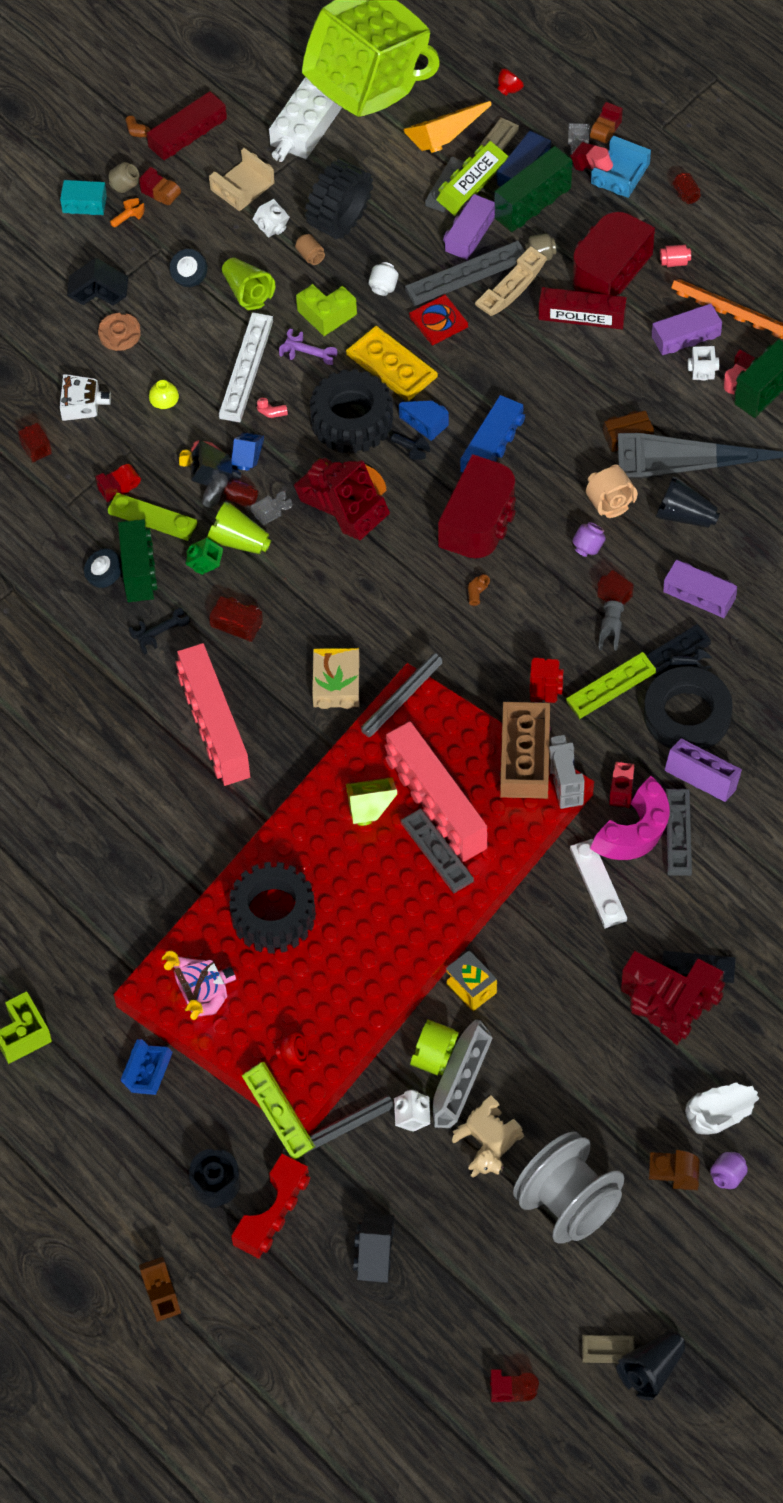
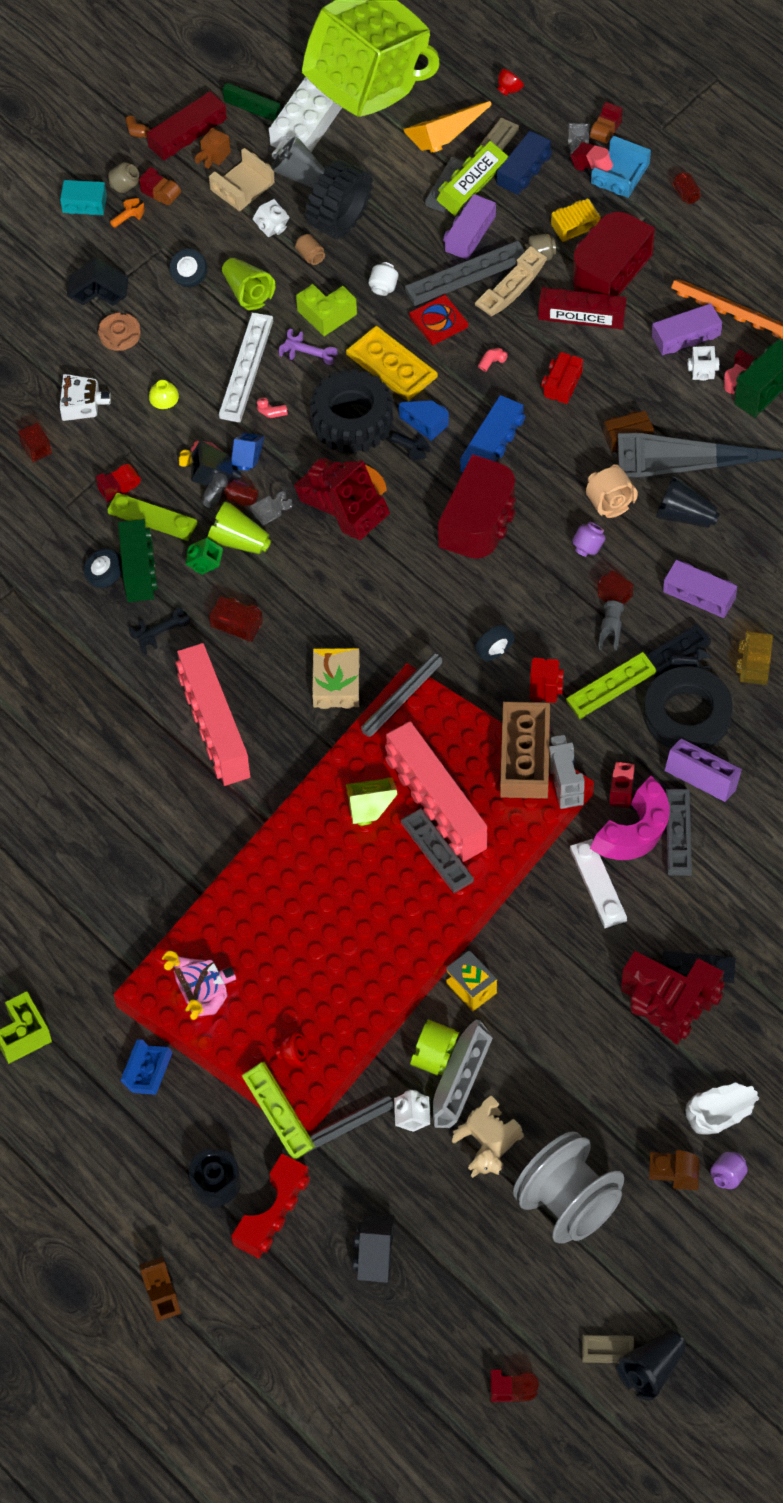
(214, 148): none -> dark orange brick
(251, 102): none -> dark green plate
(278, 932): black tyre -> none
(298, 163): none -> dark grey cone
(476, 587): dark orange arm -> none
(492, 356): none -> coral arm
(494, 642): none -> black wheel
(533, 189): dark green brick -> none
(563, 377): none -> red brick
(574, 219): none -> yellow brick
(675, 255): coral brick -> none
(756, 658): none -> clear yellow brick

